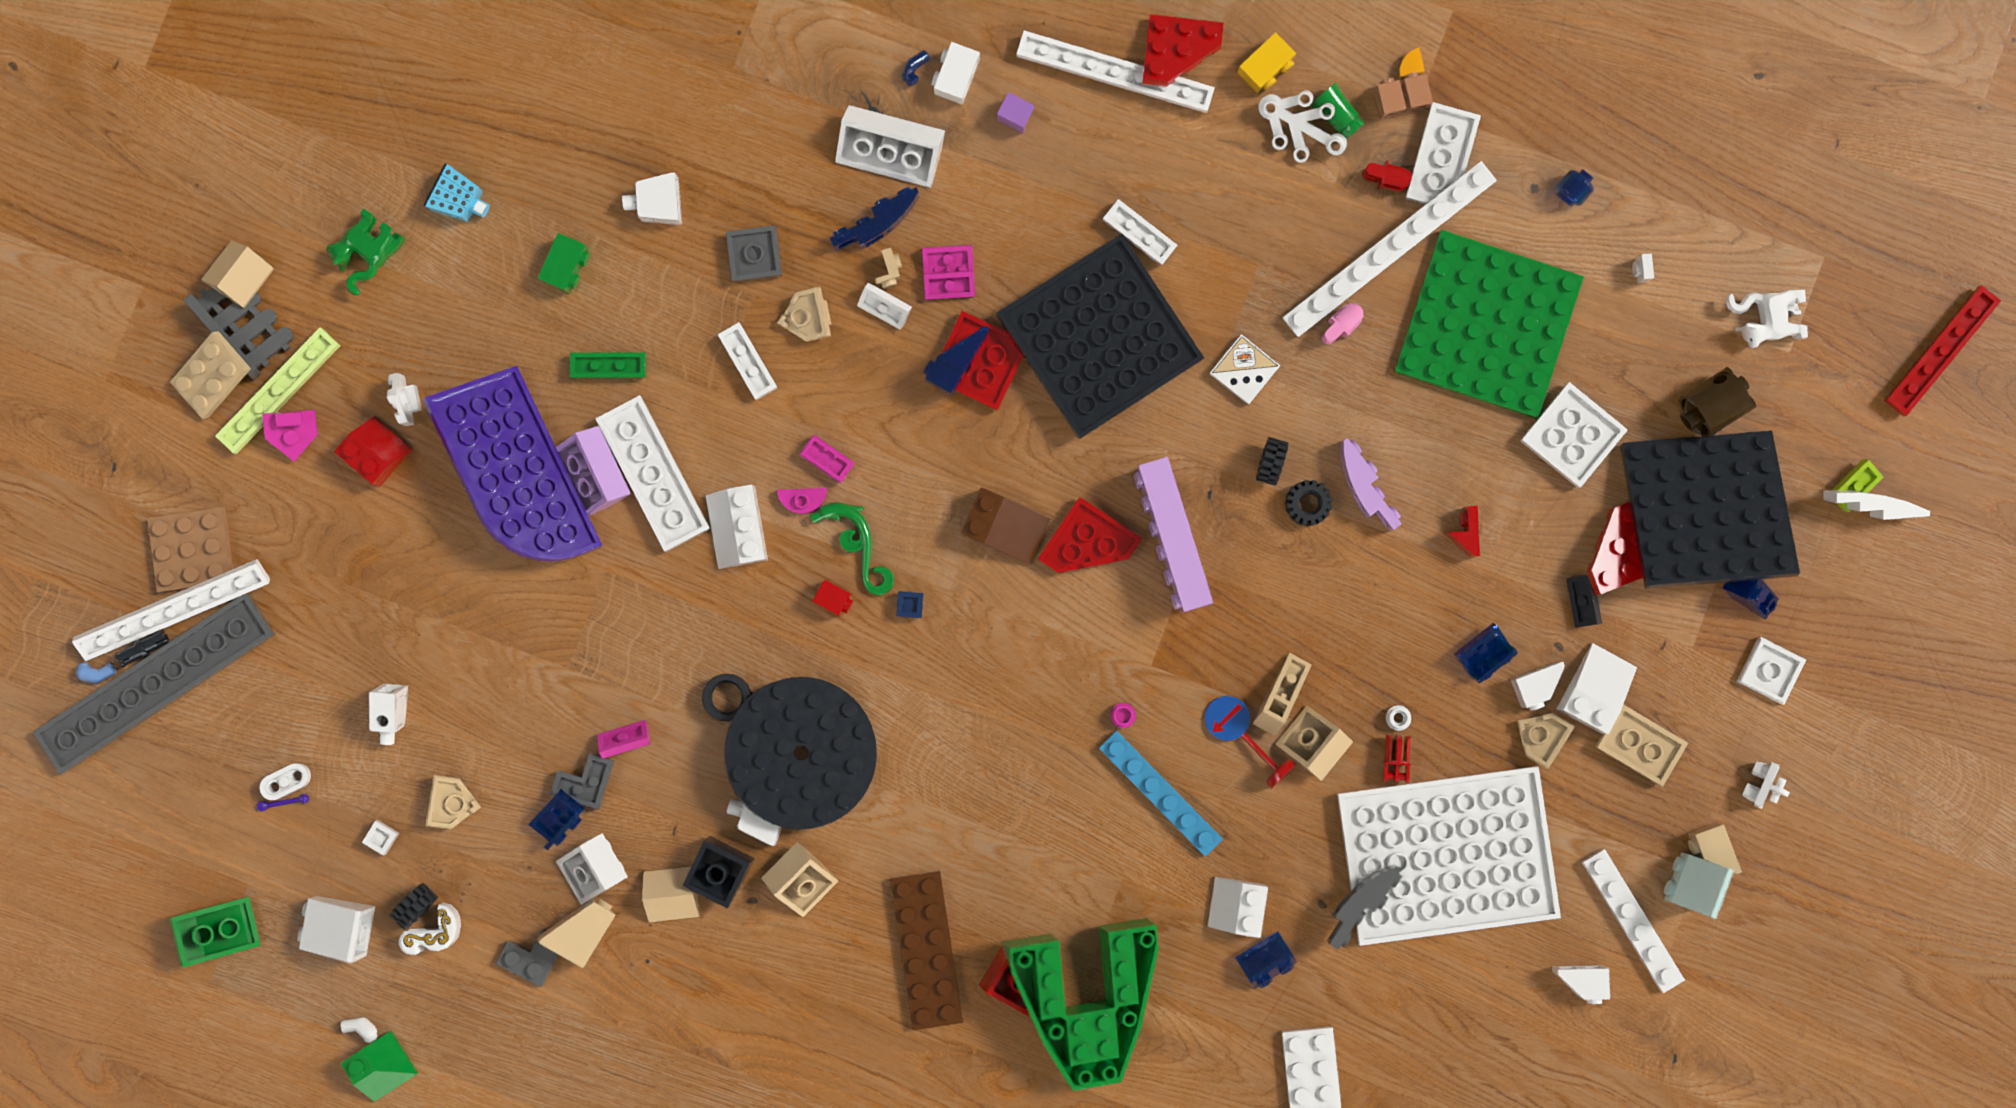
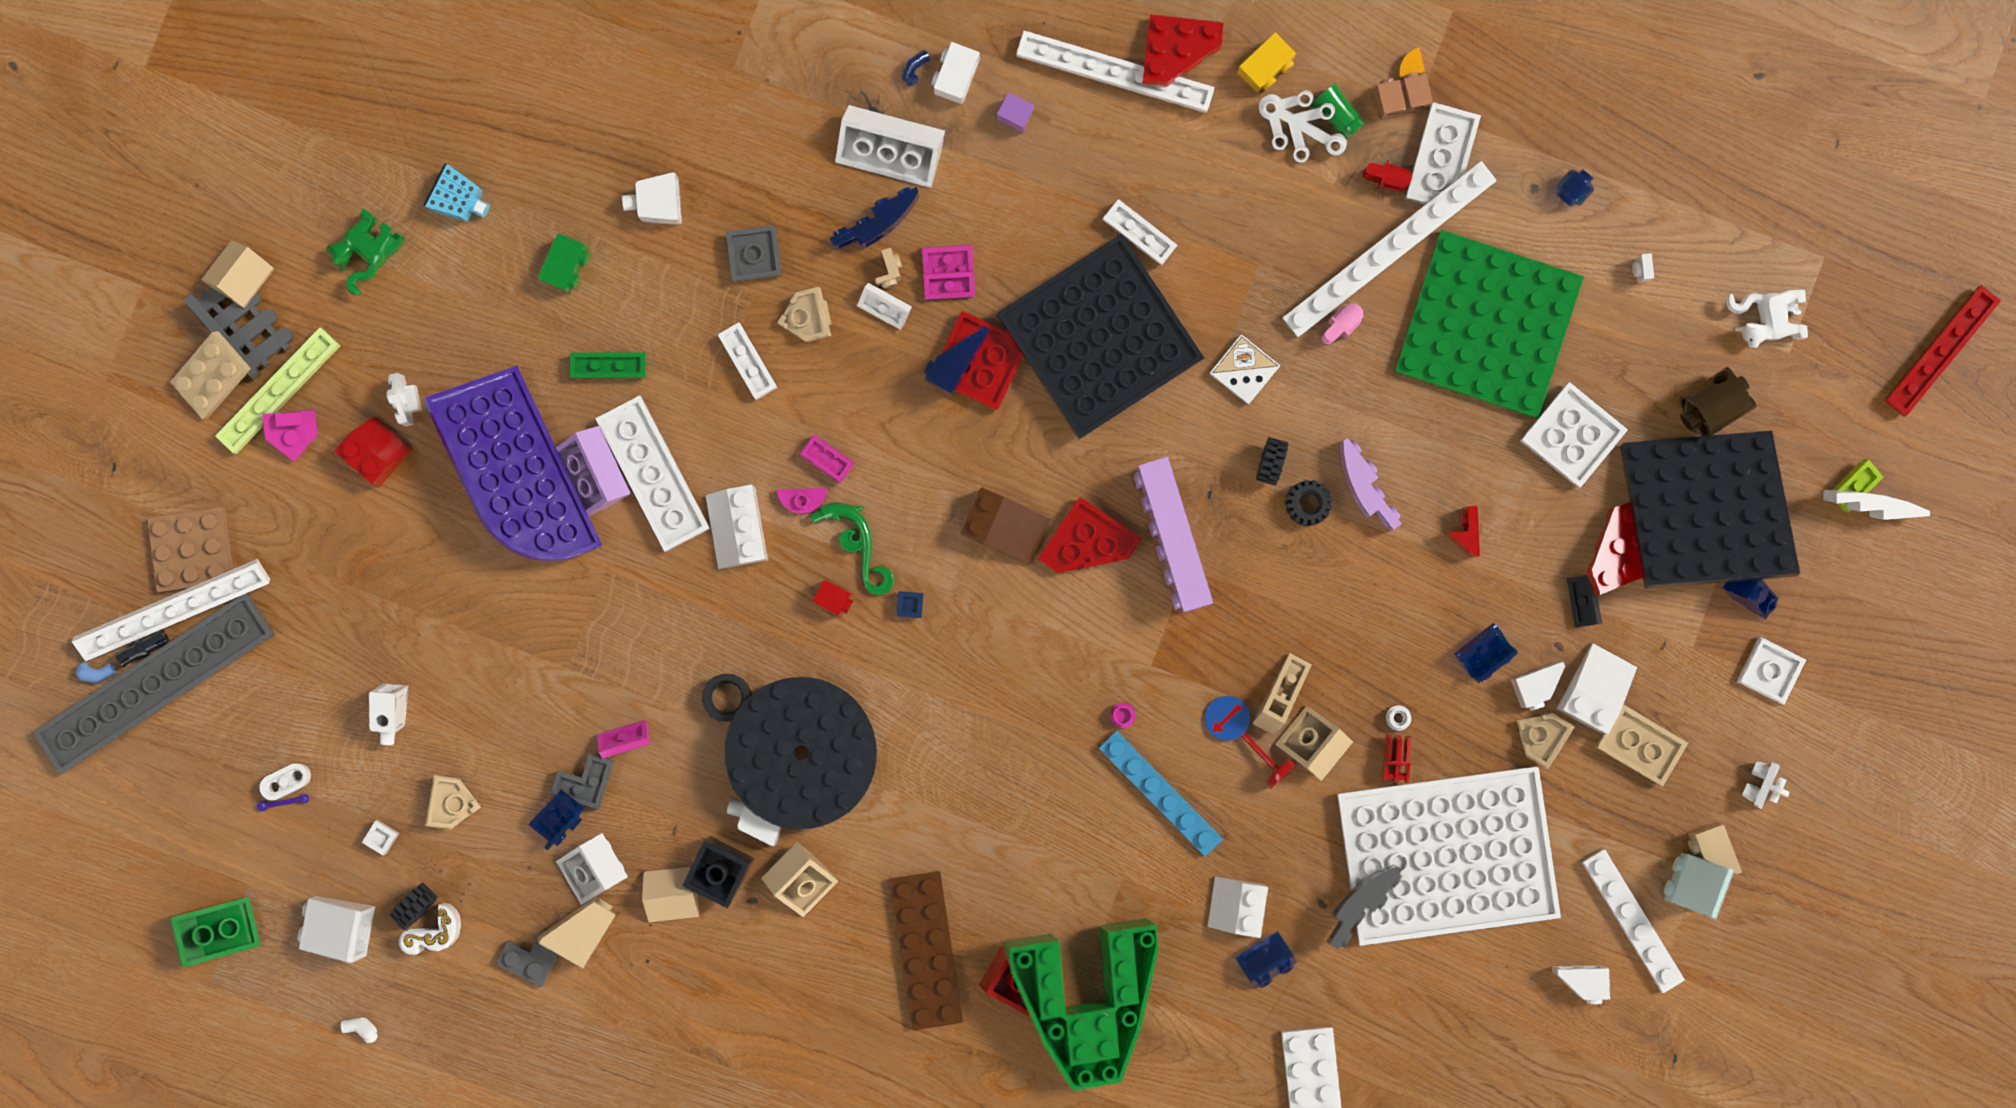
(379, 1067): green slope -> none

